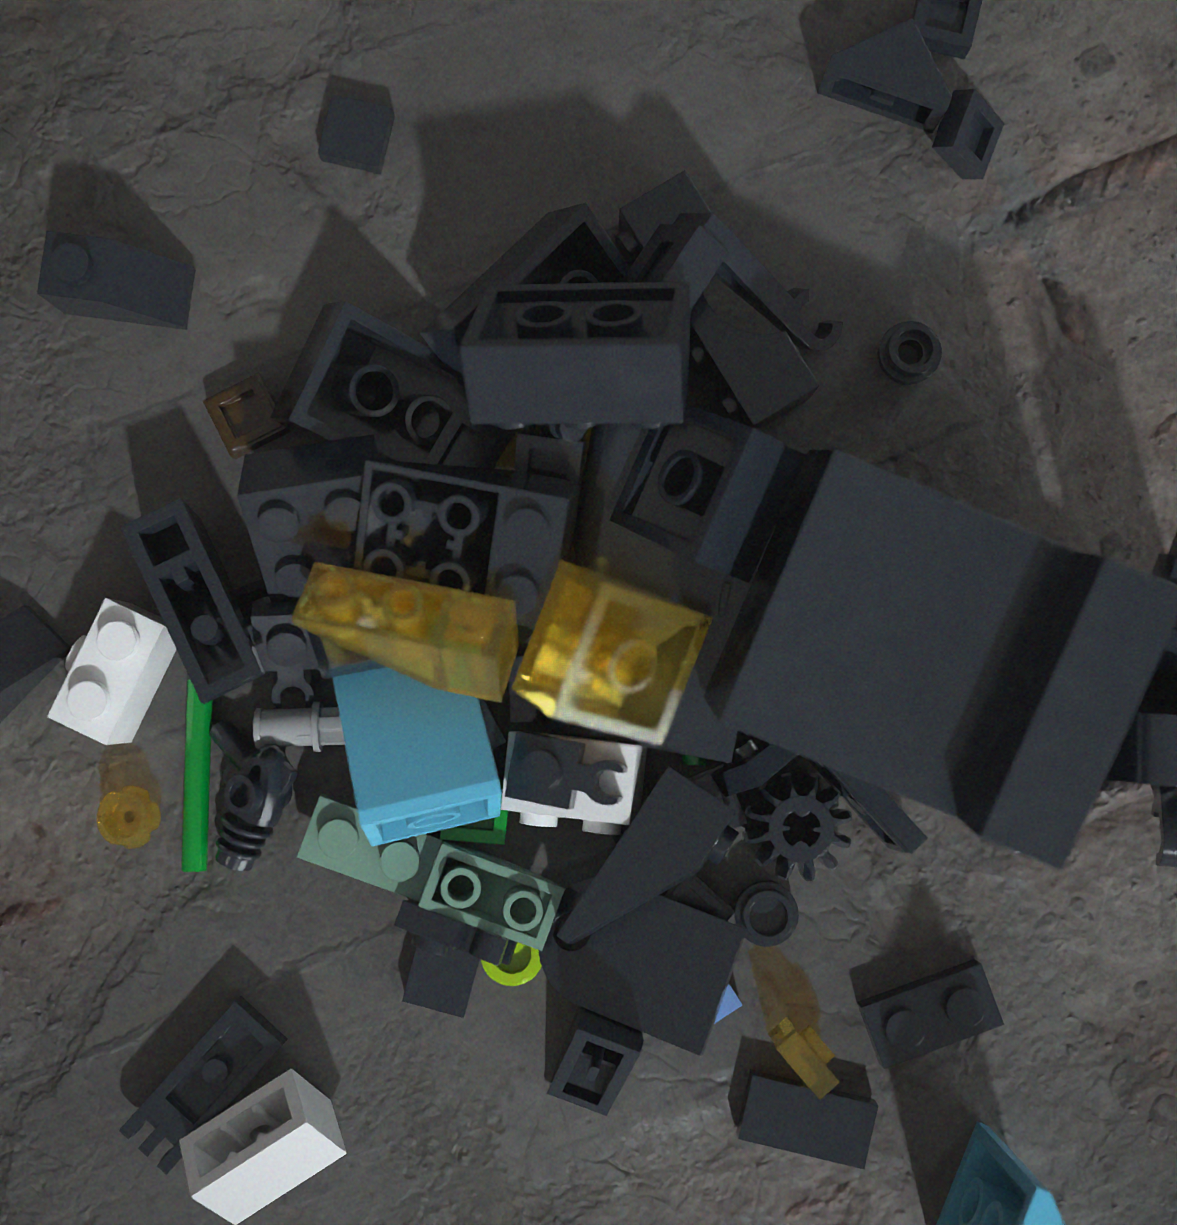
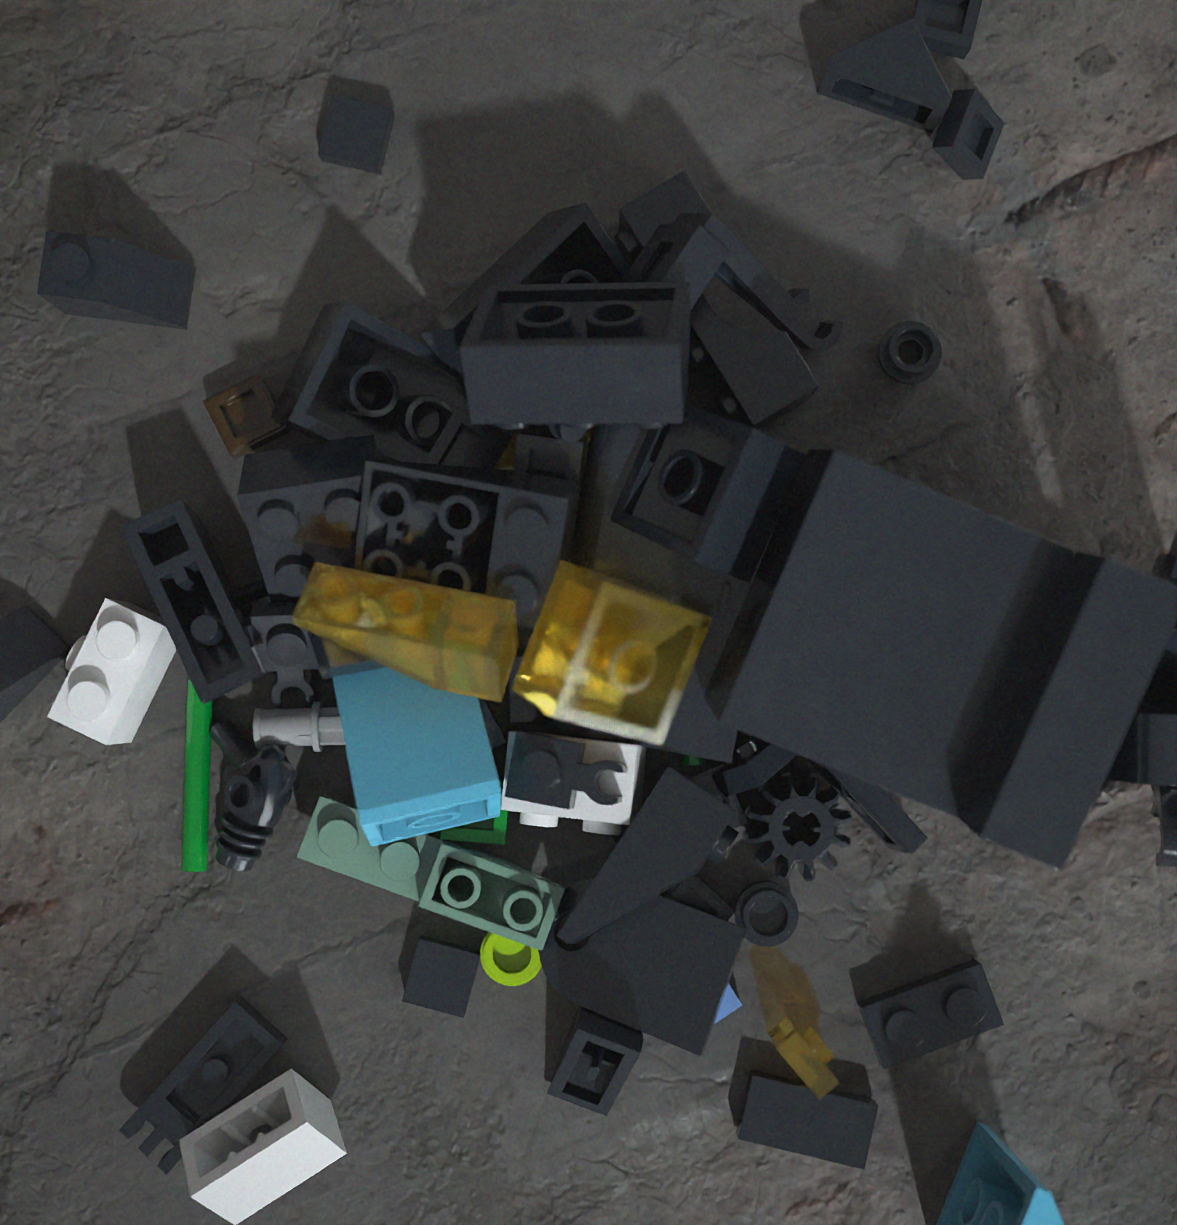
(111, 817): clear yellow plate -> none
(440, 933): black plate -> none

